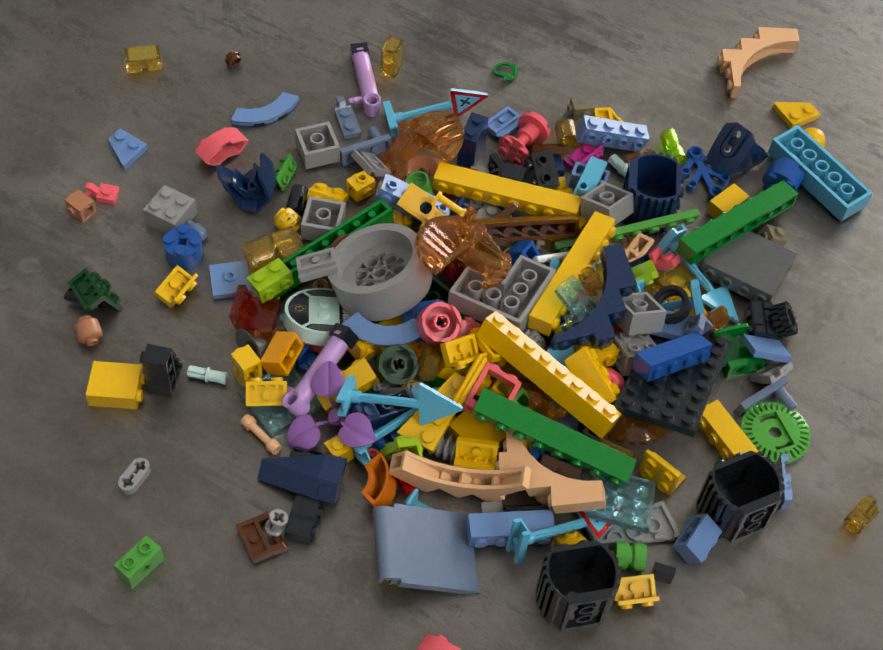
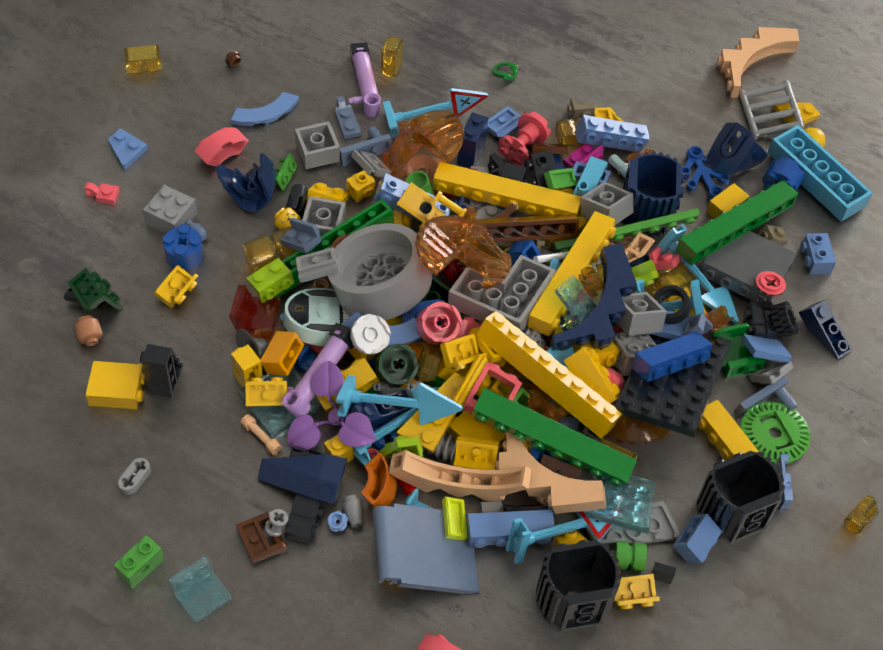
(80, 206): nougat brick -> none
(199, 589): none -> clear light blue bracket
(207, 374): light aqua axle -> none
(227, 277): medium blue plate -> none
(302, 236): none -> sand blue bracket
(333, 517): none -> light blue plate
(353, 509): none -> light grey cone
(370, 334): none -> white tile
(454, 518): none -> neon yellow tile
(560, 179): none -> bright green tile
(659, 470): yellow bracket -> none
(673, 145): clear neon green pin -> none
(748, 108): none -> light grey bar
(770, 277): none -> coral gear
(818, 253): none -> medium blue brick
(825, 328): none -> dark blue slope

